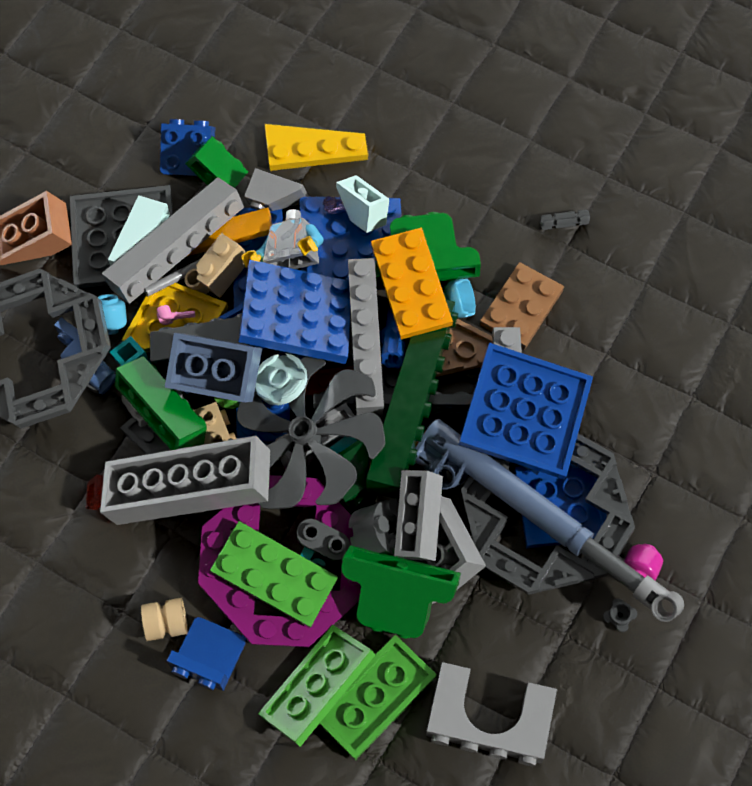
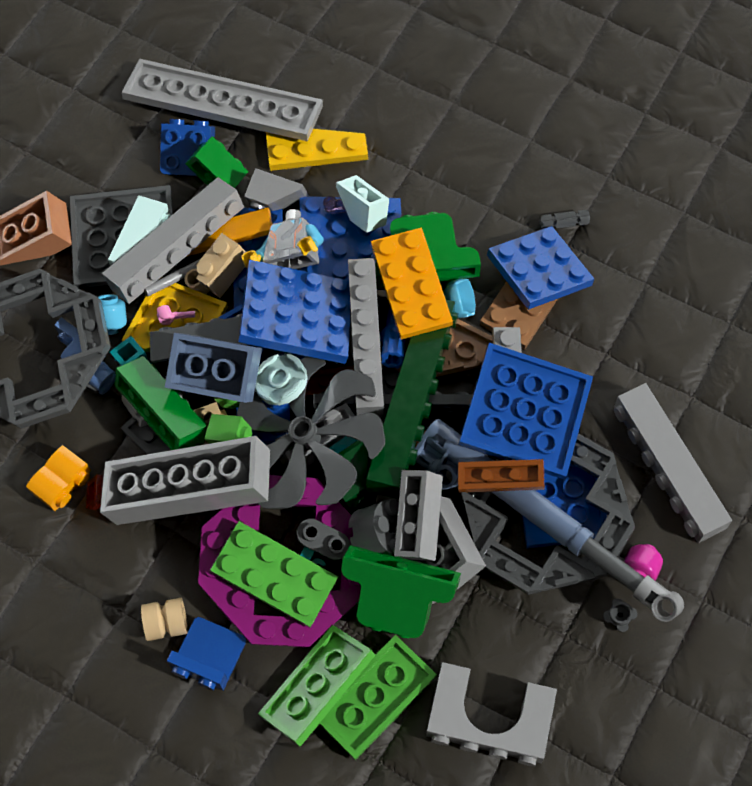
(59, 478): none -> light orange brick
(223, 99): none -> light grey plate
(227, 428): none -> bright green brick
(501, 475): none -> dark orange plate
(540, 267): none -> plate
(672, 463): none -> light grey brick

